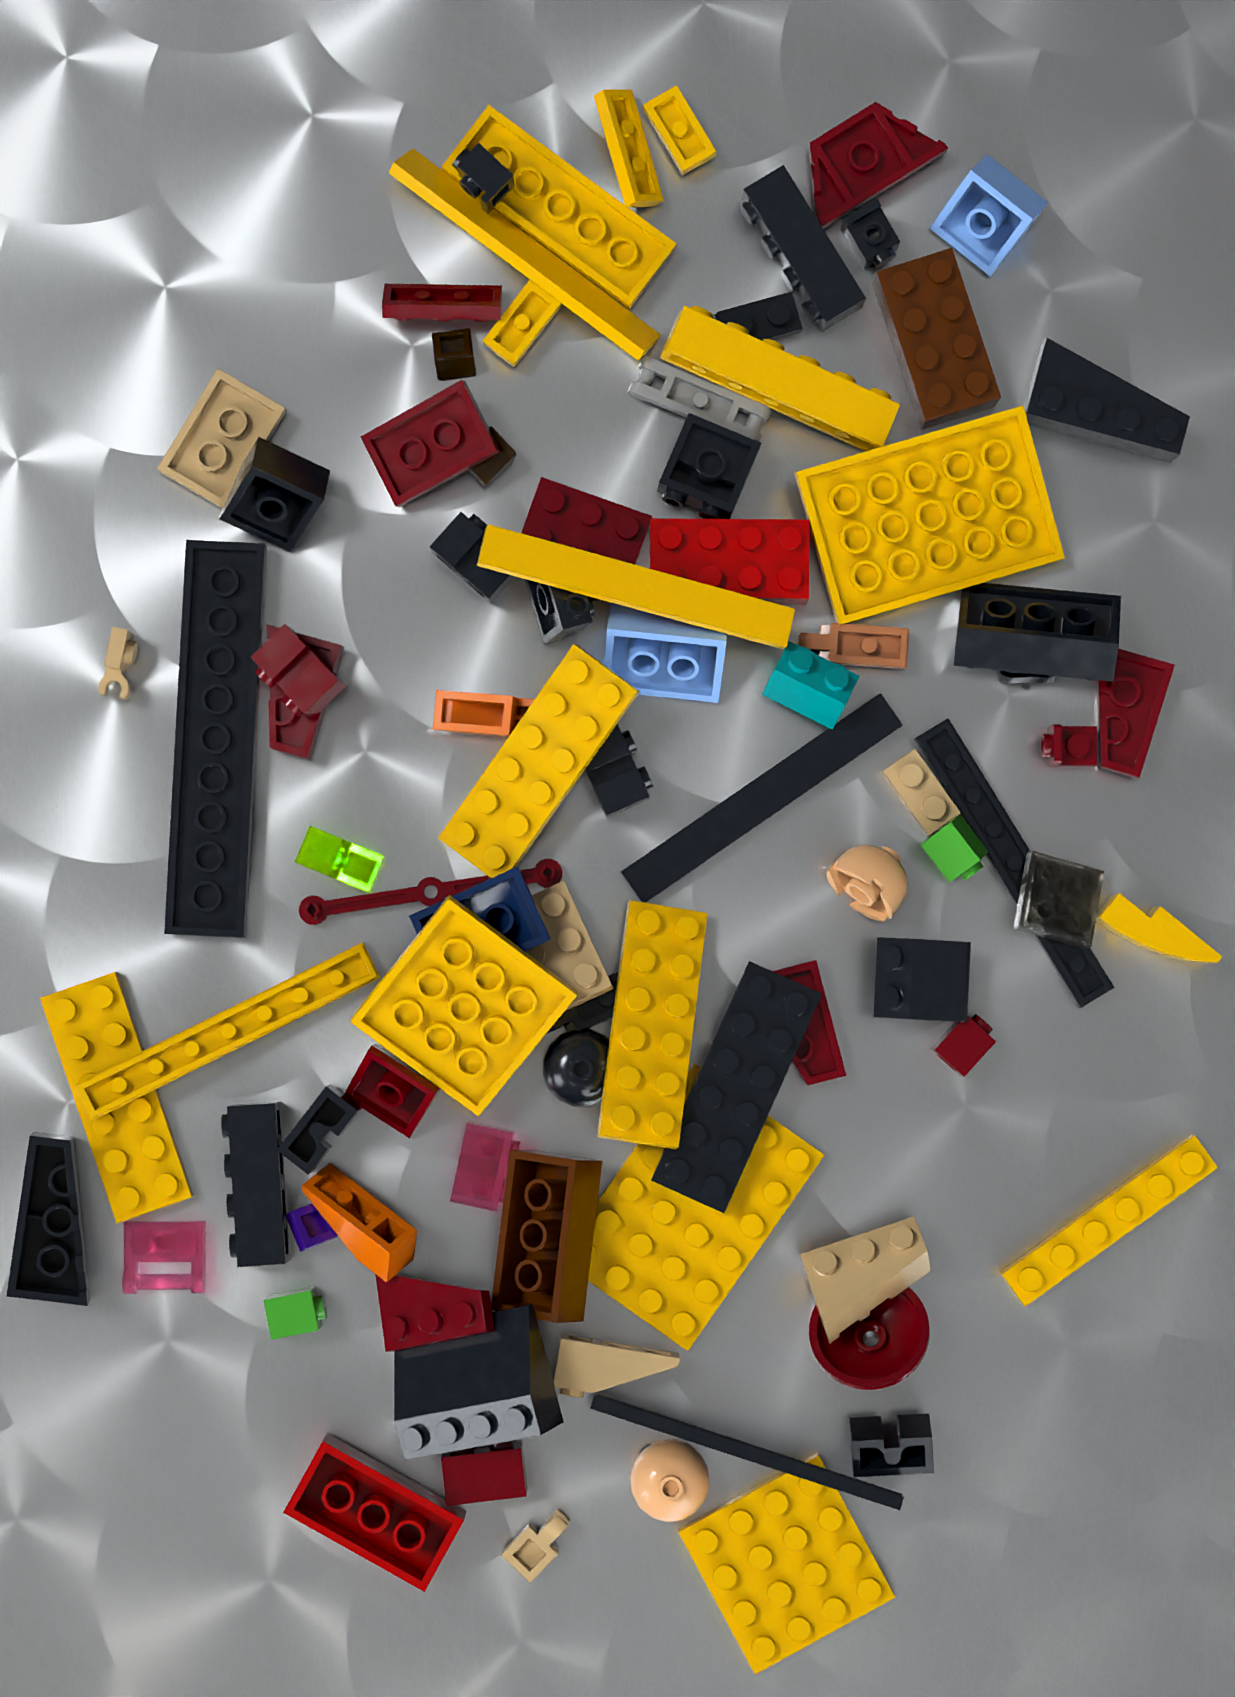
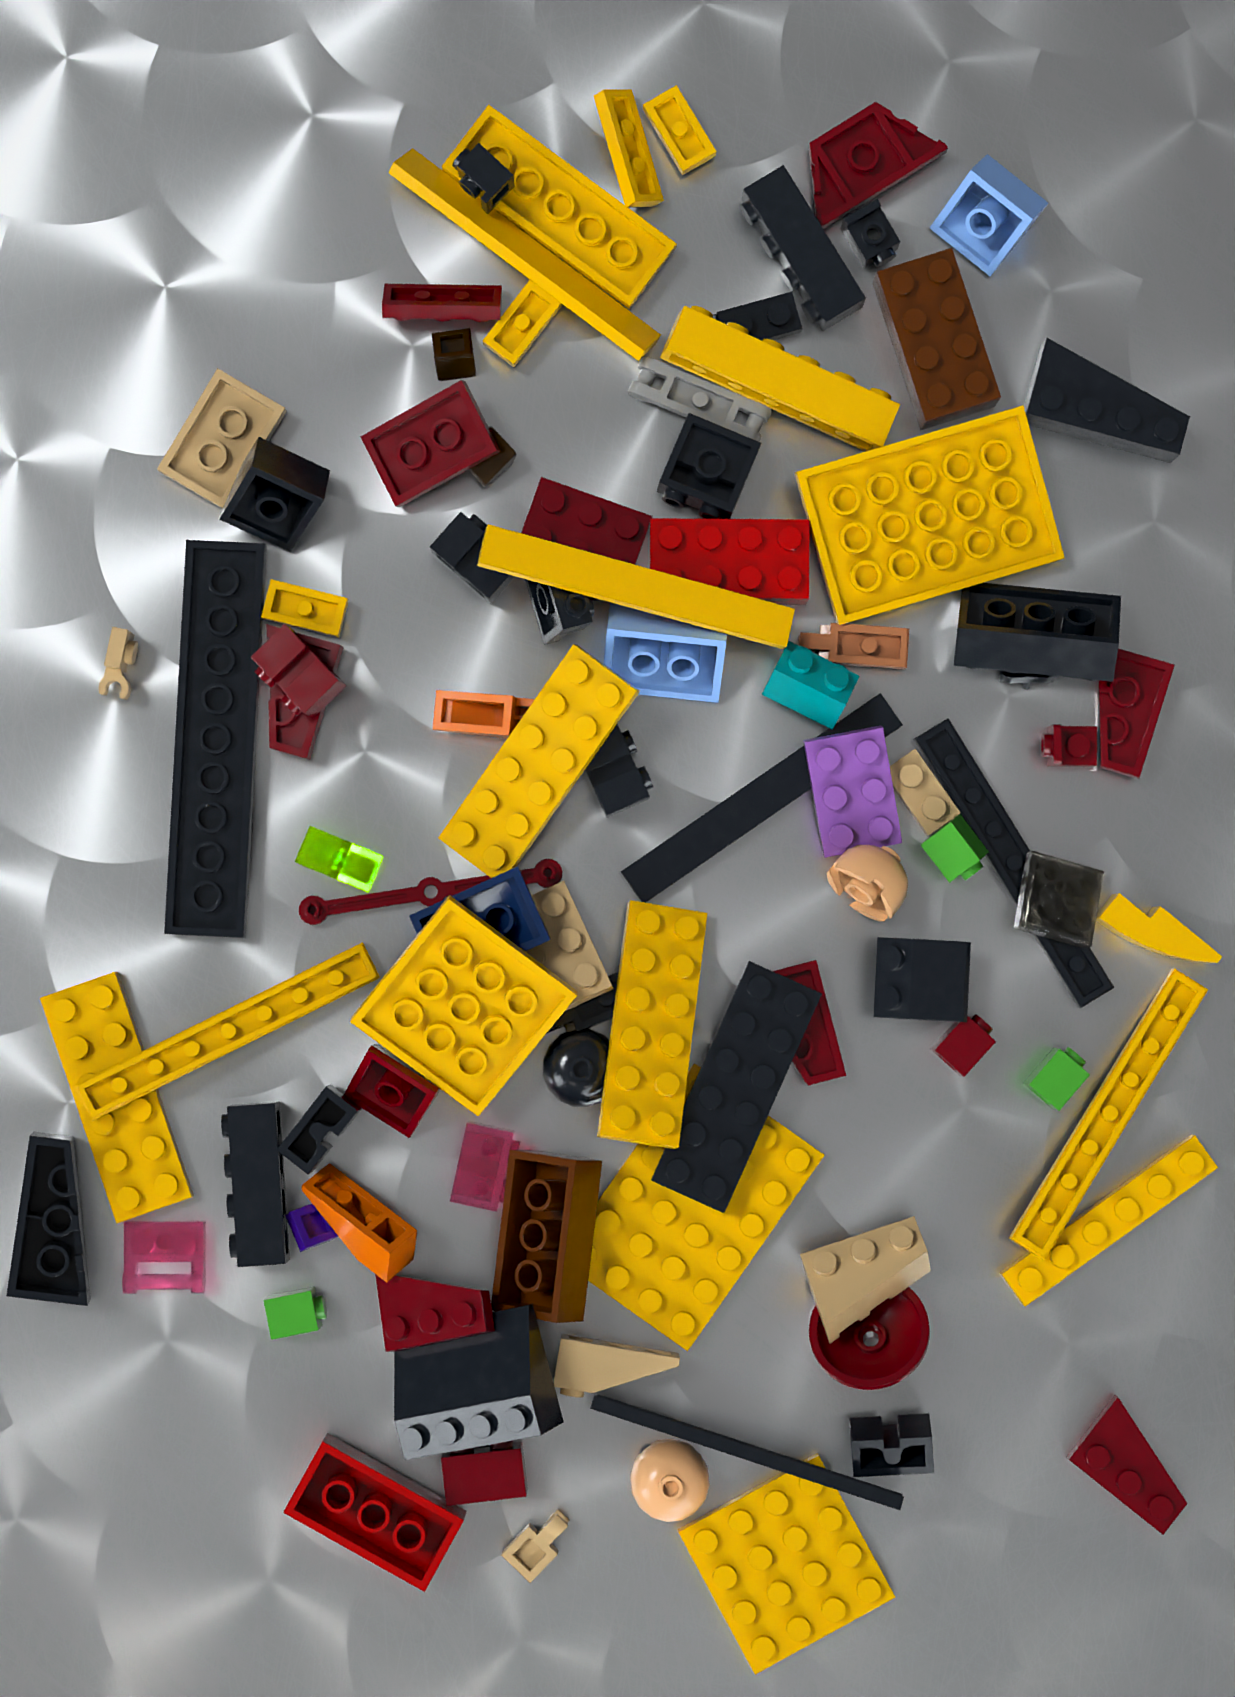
(304, 608): none -> yellow plate
(852, 790): none -> medium lavender plate
(1057, 1077): none -> bright green brick
(1108, 1114): none -> yellow tile
(1127, 1467): none -> dark red wing

